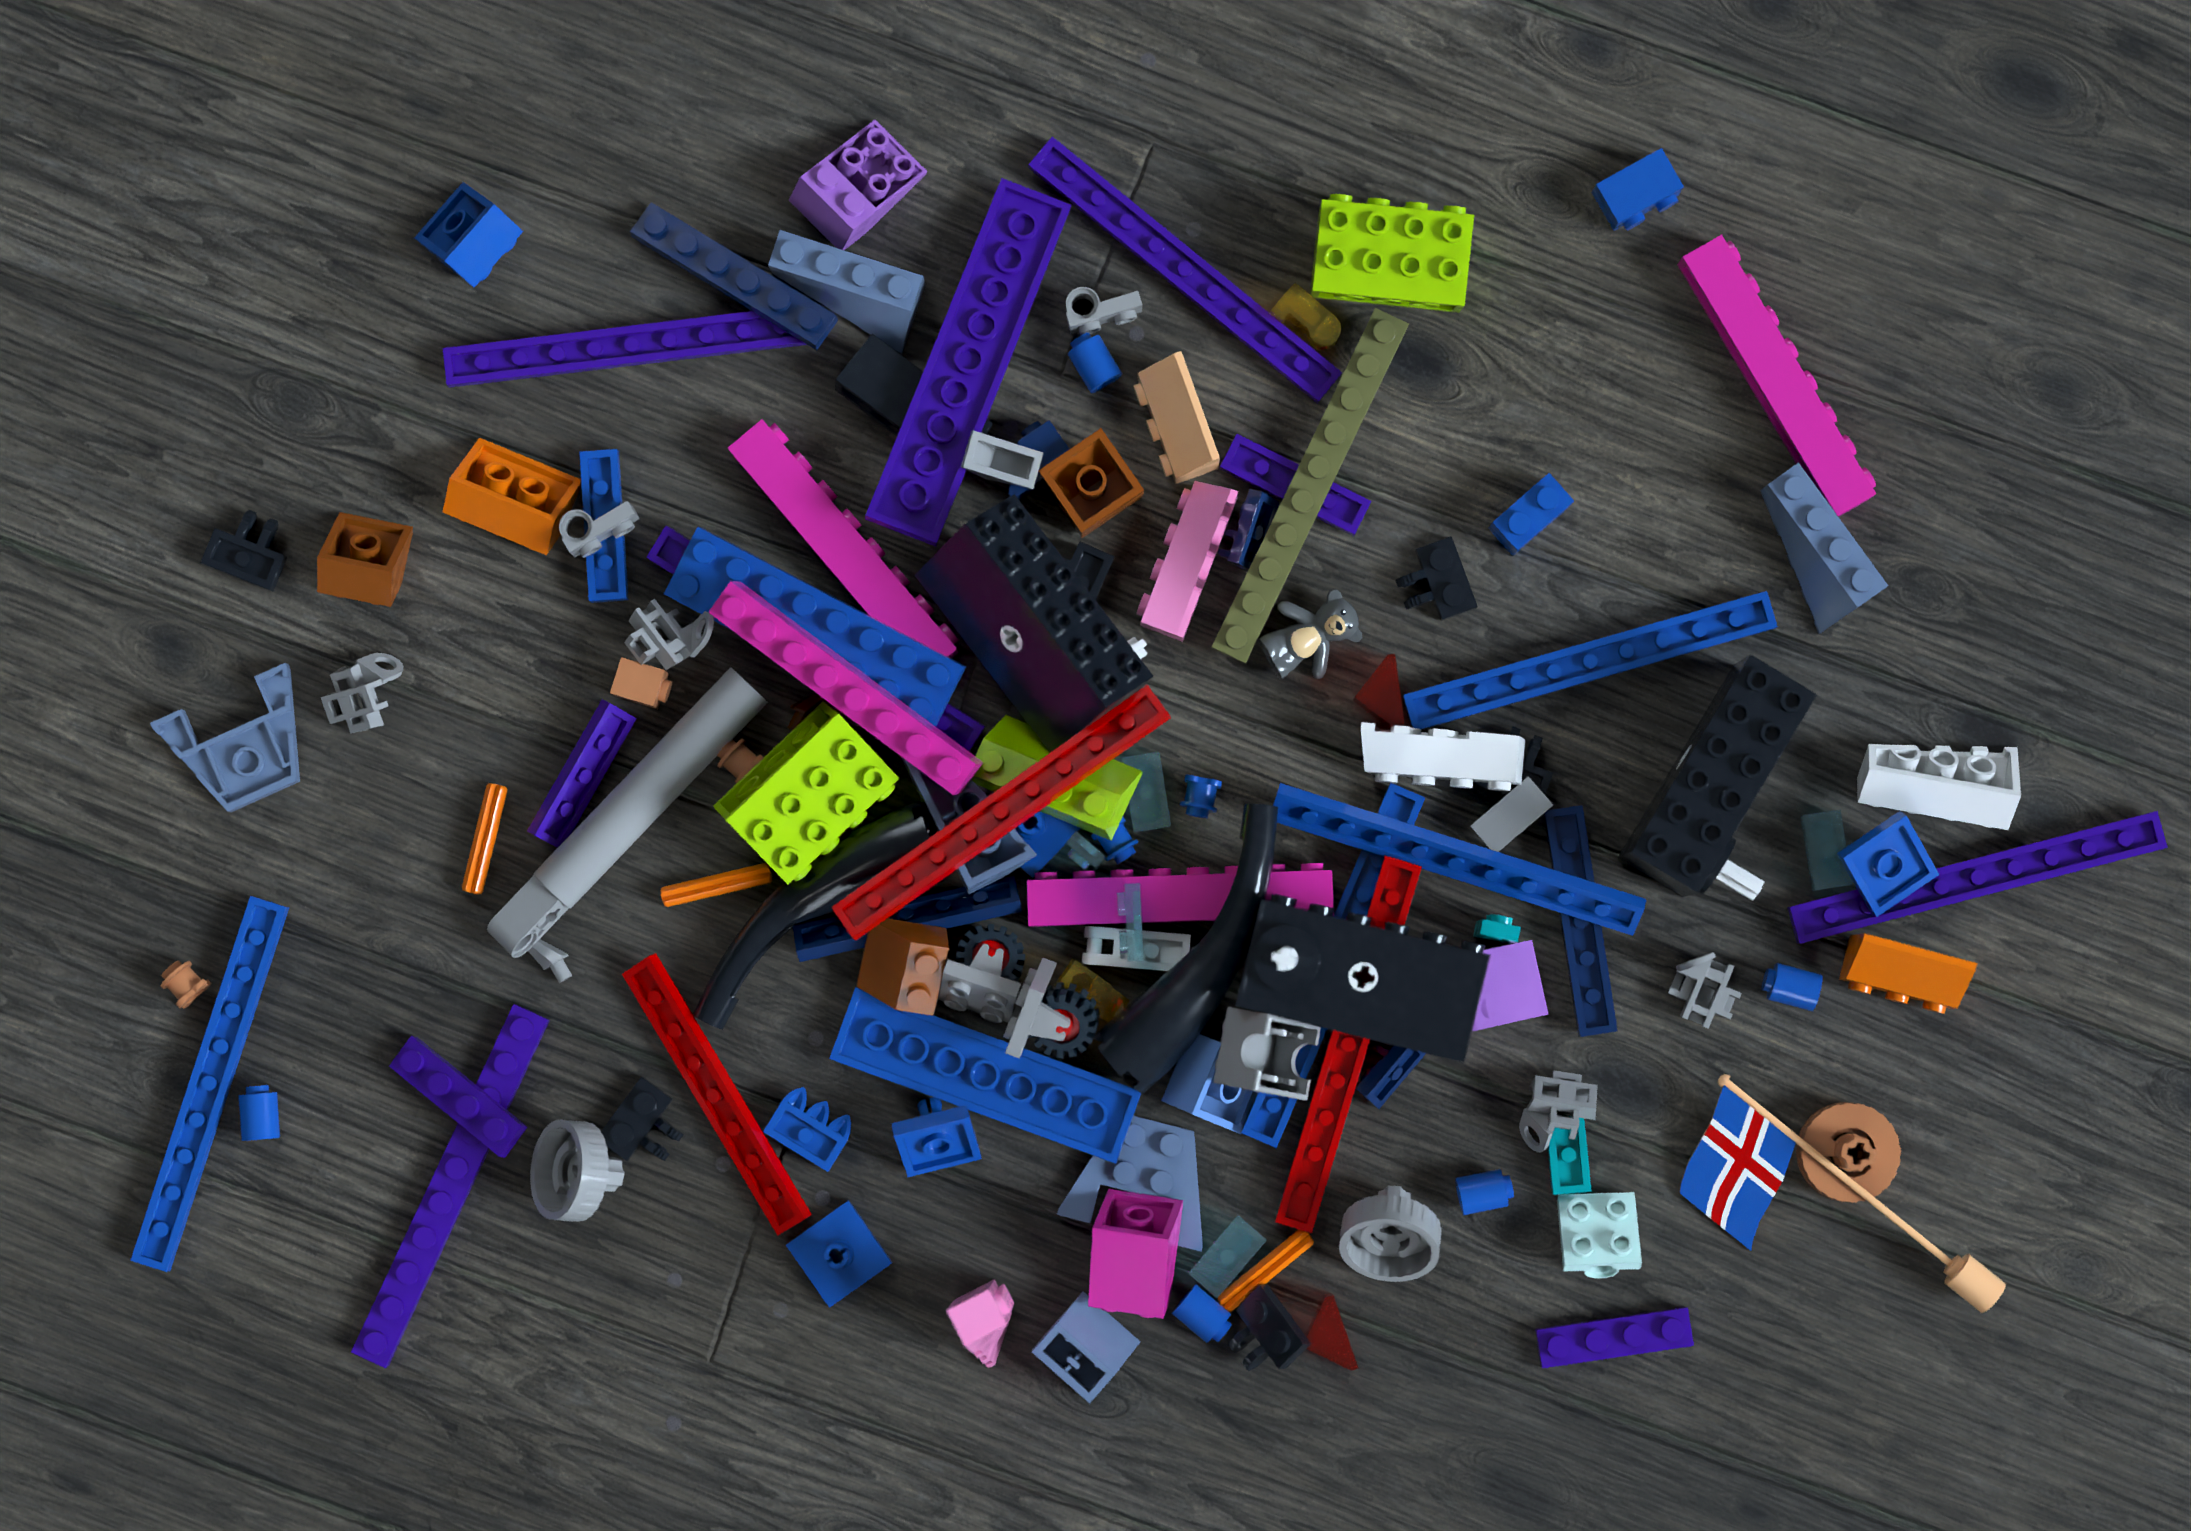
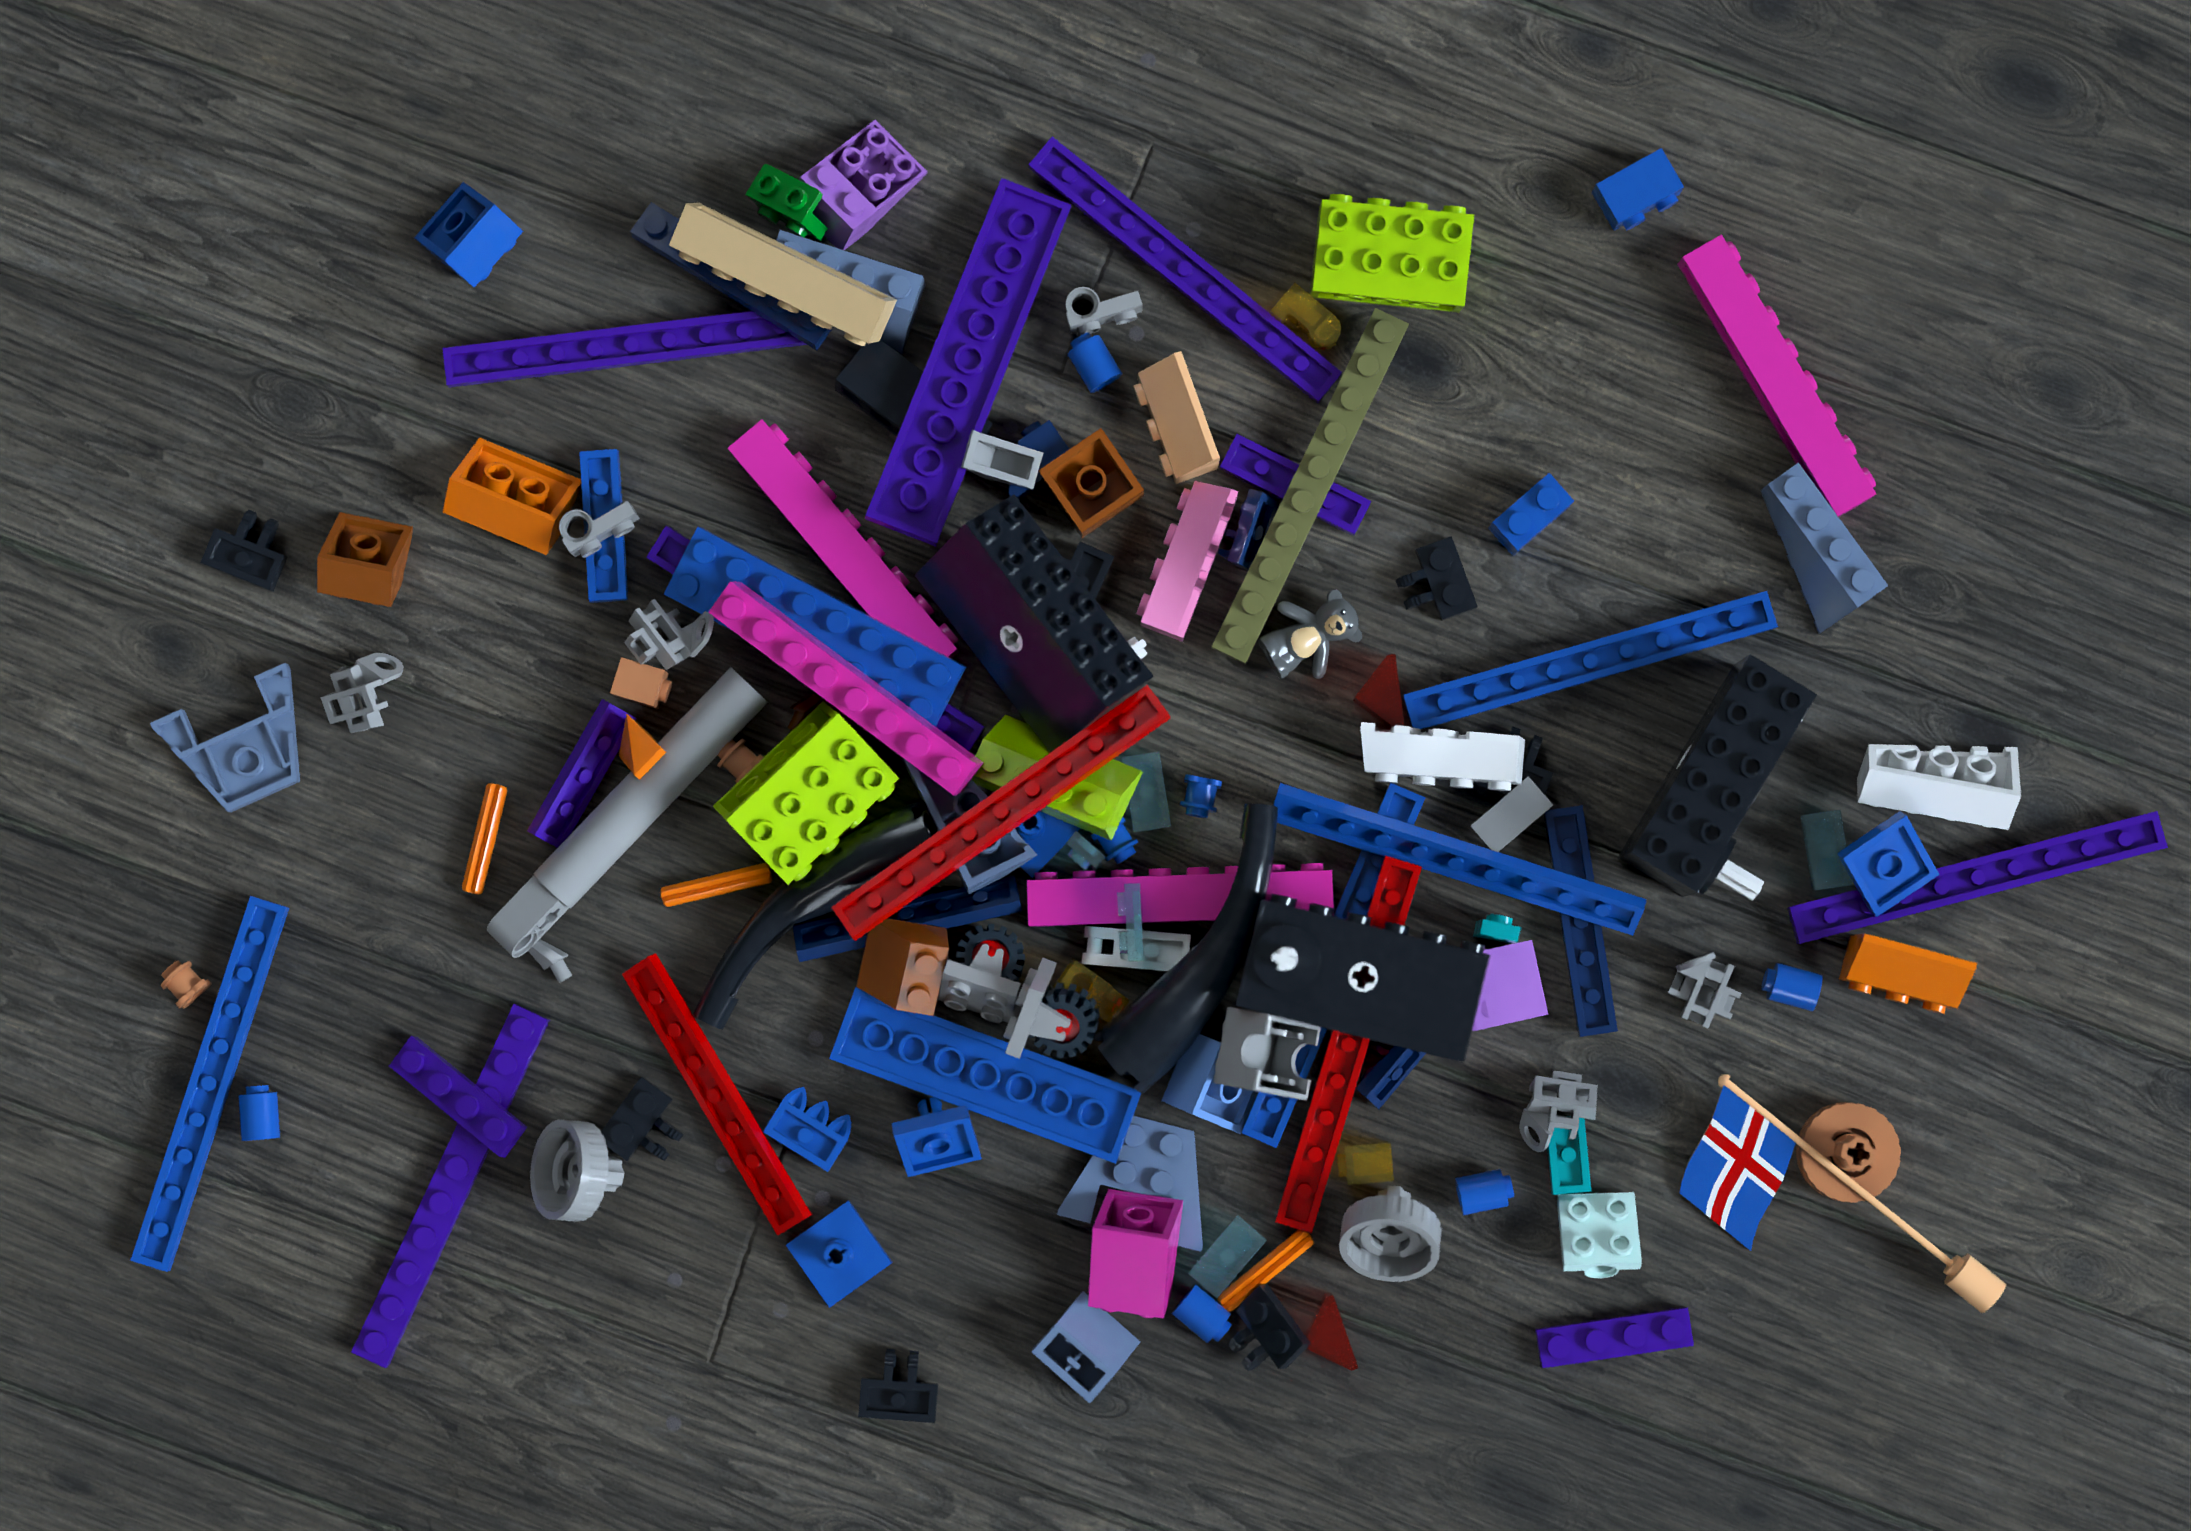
(639, 748): none -> orange slope
(782, 273): none -> tan brick
(787, 200): none -> green bracket
(898, 1398): none -> black hinge
(983, 1319): bright pink wedge -> none
(1366, 1163): none -> clear yellow brick

